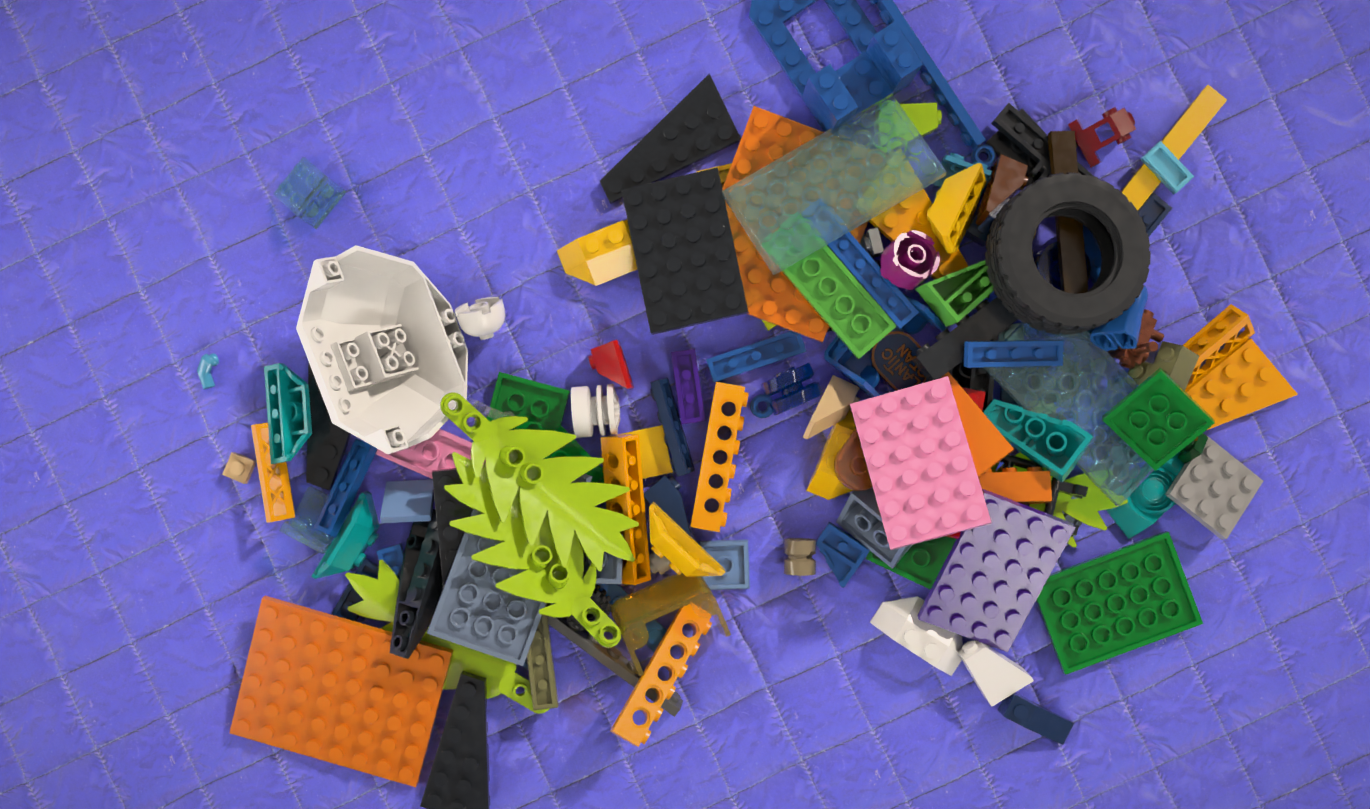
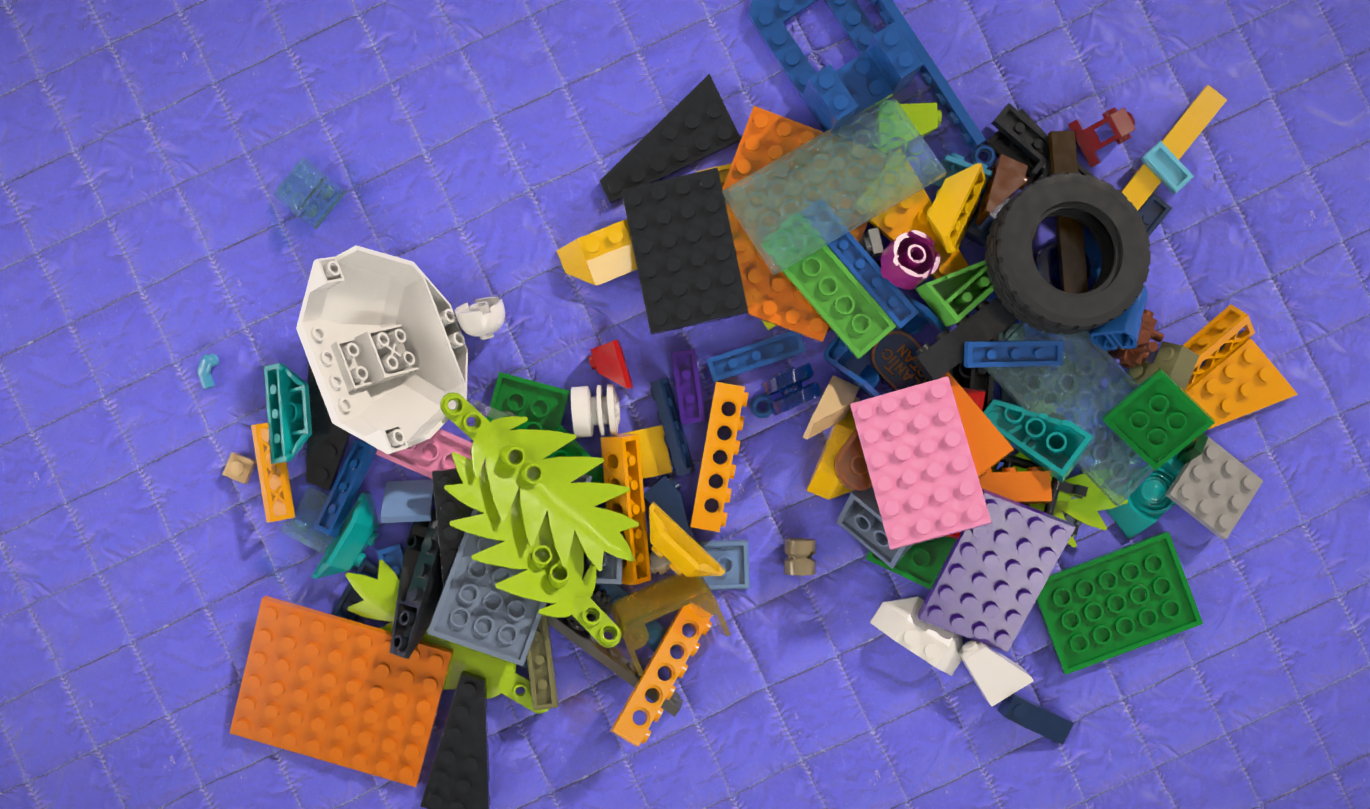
(841, 552): blue wing -> none

